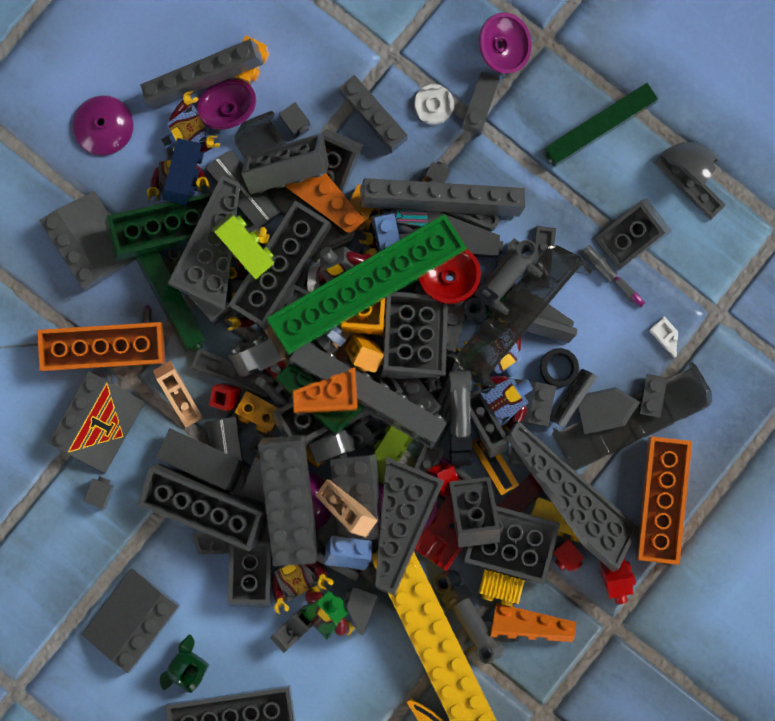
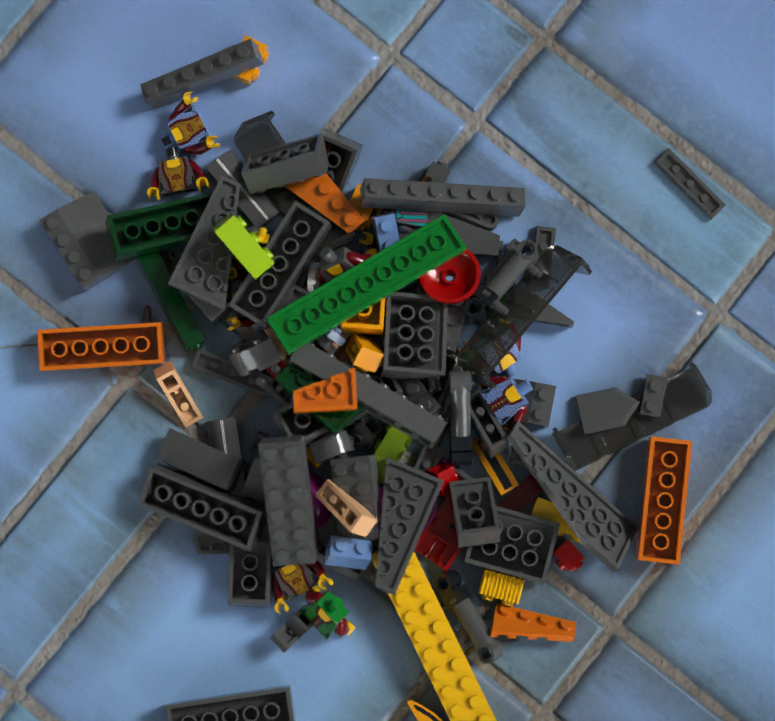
(96, 422): dark grey slope -> none
(99, 492): dark grey brick -> none
(110, 136): magenta dish -> none
(130, 620): dark grey slope -> none
(183, 171): dark blue brick -> none
(185, 668): dark green piece -> none
(224, 396): red brick -> none
(226, 104): magenta dish -> none
(257, 411): light orange brick -> none
(295, 120): dark grey brick -> none
(360, 607): dark grey slope -> none
(373, 113): dark grey brick -> none
(433, 104): white tile -> none
(480, 103): dark grey slope -> none
(513, 43): magenta dish -> none
(552, 330): dark grey tile -> none
(572, 397): dark grey tile -> none
(574, 367): black tyre -> none
(598, 263): dark grey pin -> none
(600, 125): dark green brick -> none
(618, 583): red brick -> none
(629, 292): piece -> none
(633, 233): dark grey slope -> none
(666, 336): white tile -> none
(693, 159): dark grey brick -> none

